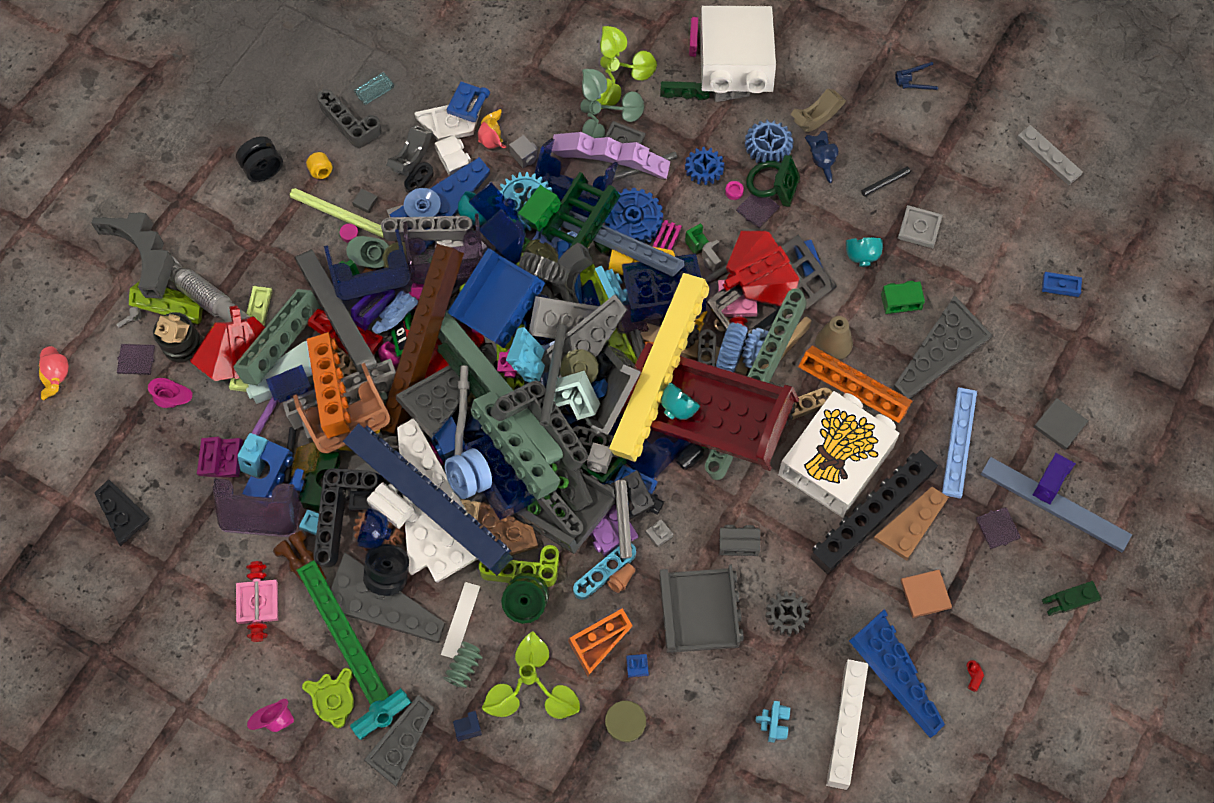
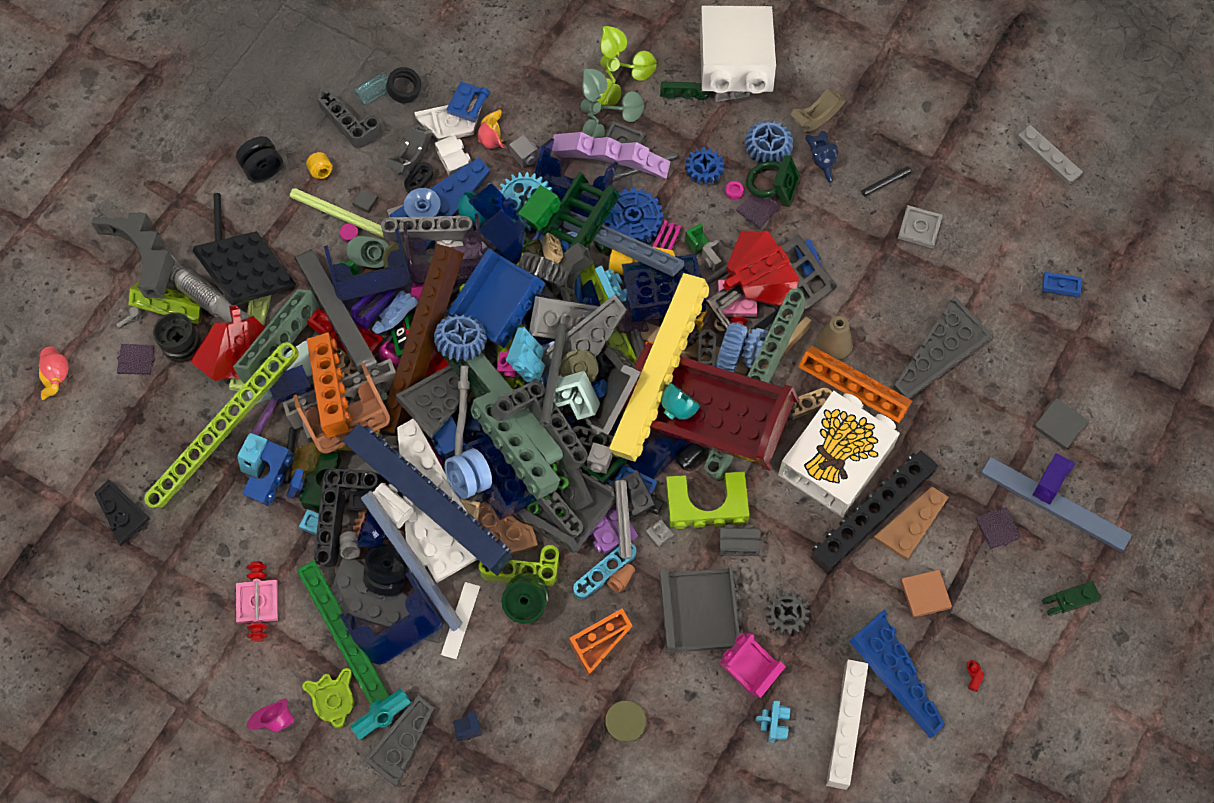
(168, 393): dark pink piece -> none
(171, 329): tan brick -> none
(213, 429): none -> lime beam
(217, 216): none -> black bar
(219, 457): magenta slope -> none
(244, 267): none -> black plate
(257, 514): clear purple windscreen -> none
(284, 549): reddish brown piece -> none
(349, 546): none -> light grey wheel
(404, 634): none -> clear blue windscreen
(408, 73): none -> black tyre
(411, 560): none -> sand blue tile
(460, 337): none -> medium blue gear
(463, 665): sand green piece -> none
(531, 653): lime plant -> none
(552, 248): none -> tan beam
(637, 665): blue tile -> none
(684, 513): none -> lime arch
(693, 36): dark pink tile -> none
(751, 665): none -> dark pink panel
(864, 250): teal cylinder -> none
(902, 297): green brick -> none
(903, 77): dark blue plant -> none
(959, 442): light blue tile -> none

